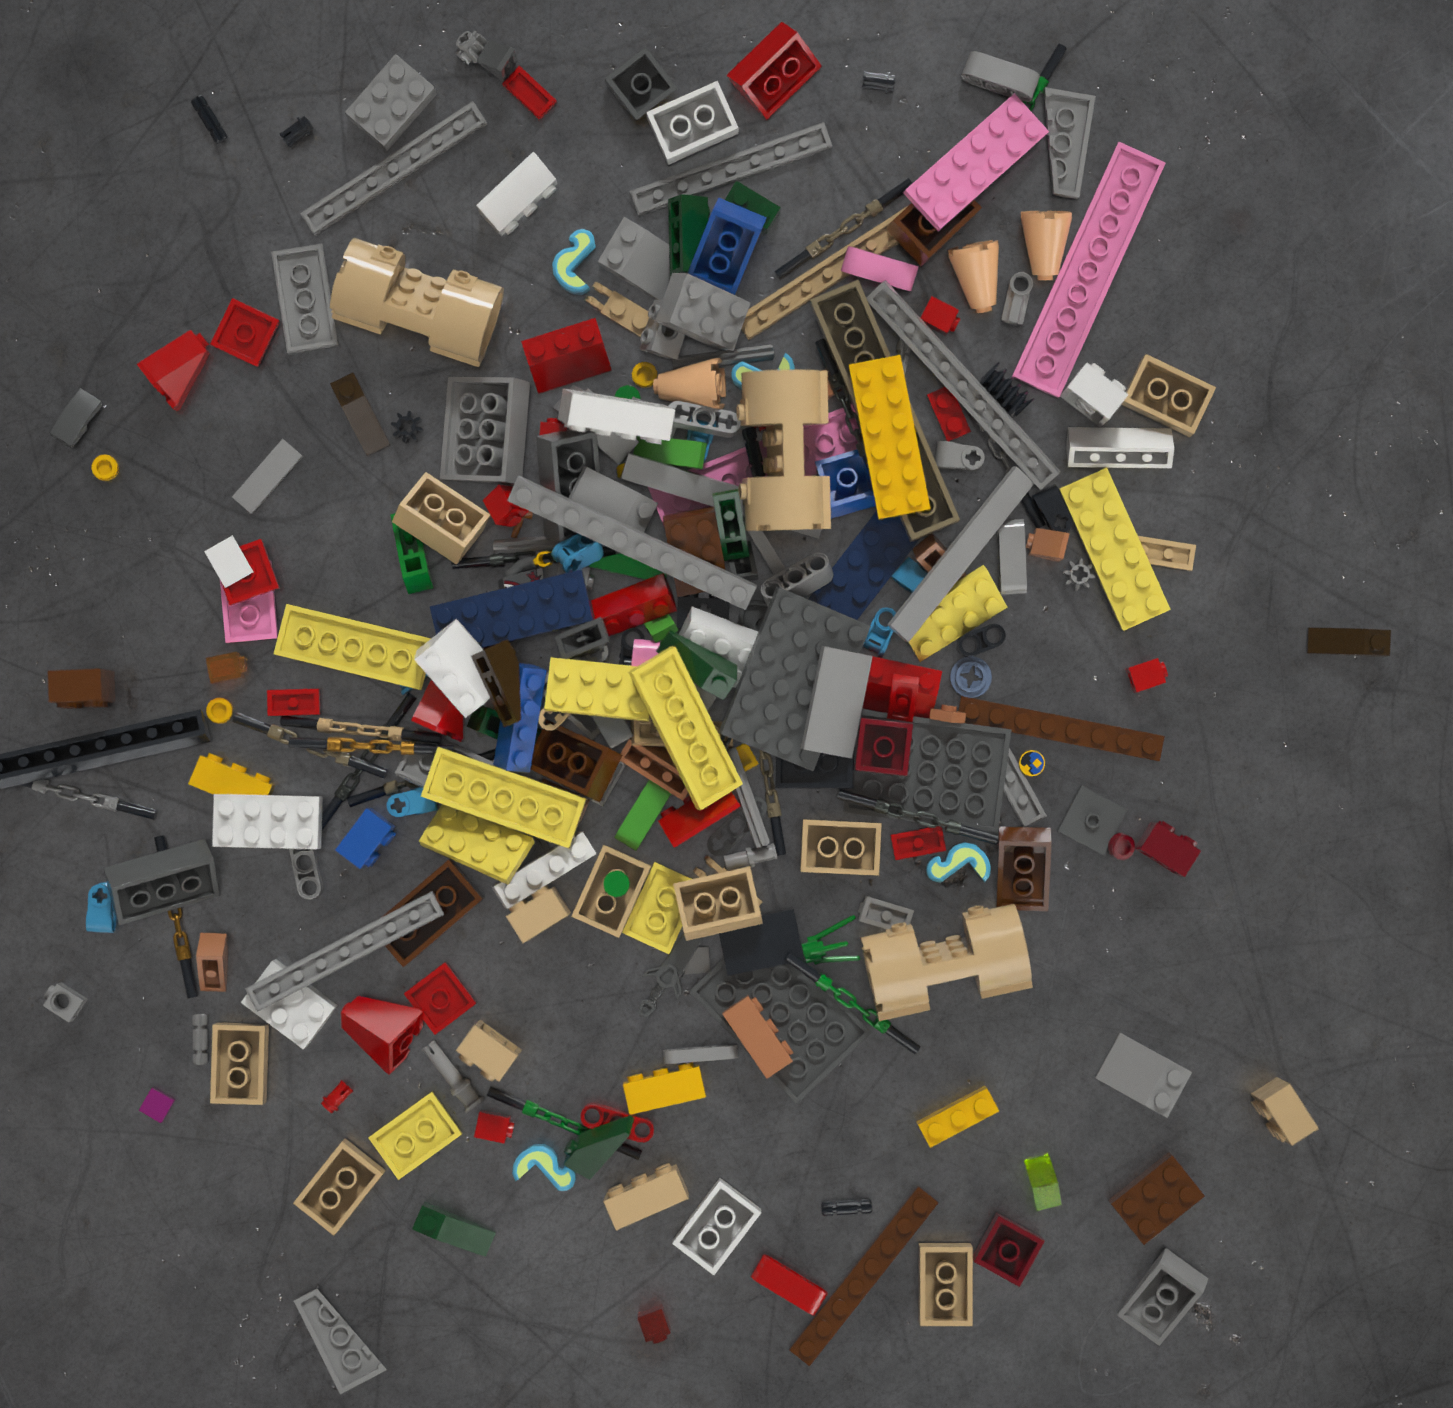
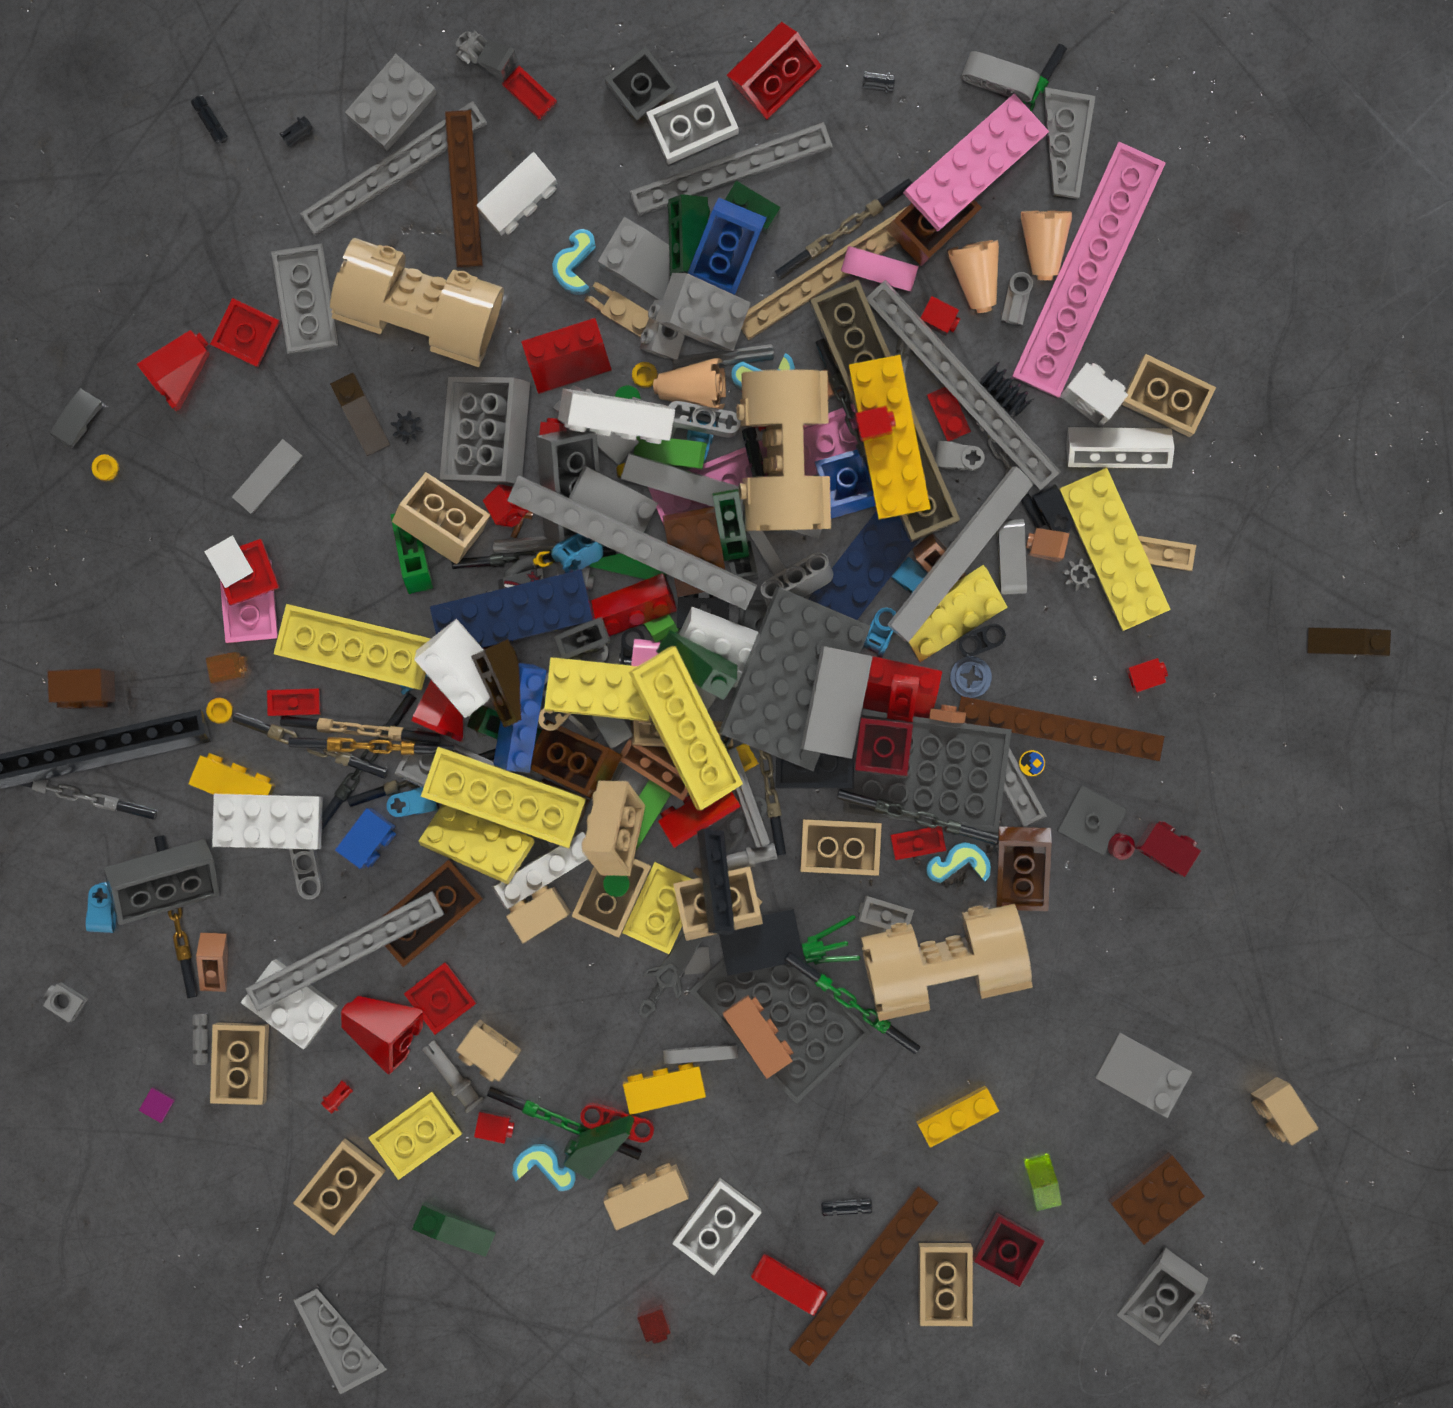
(463, 188): none -> reddish brown tile
(613, 828): none -> tan brick
(716, 881): none -> black plate
(875, 423): none -> red brick

